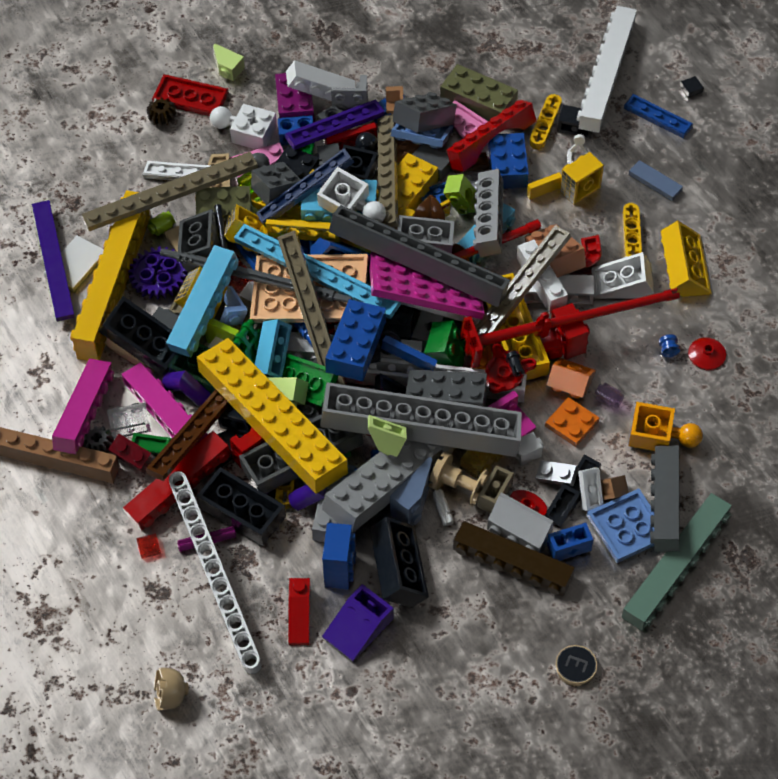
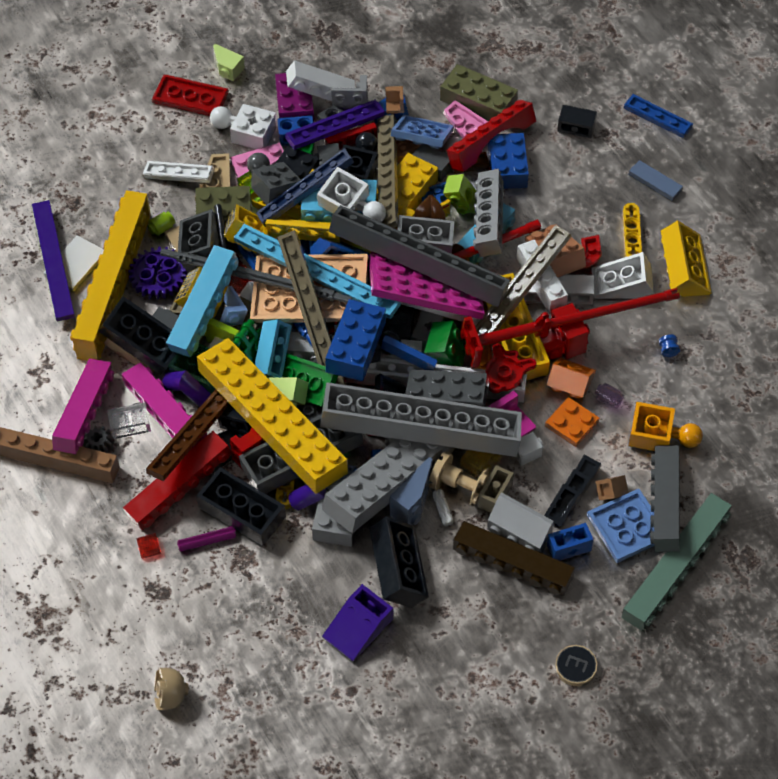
(131, 453): dark red brick -> none
(151, 443): green tile -> none
(161, 111): dark brown gear -> none
(169, 191): dark tan plate -> none
(218, 579): white beam -> none
(299, 611): red slope -> none
(339, 556): blue brick -> none
(387, 435): yellowish green slope -> none
(424, 112): dark grey brick -> none
(513, 359): black pin -> none
(530, 500): red dish -> none
(544, 121): yellow beam -> none
(544, 186): yellow tile -> none
(557, 473): light grey plate -> none
(579, 140): white piece -> none
(581, 178): yellow brick -> none
(590, 488): white plate -> none
(607, 69): white brick -> none
(691, 86): black tile -> none
(707, 359): red dish -> none

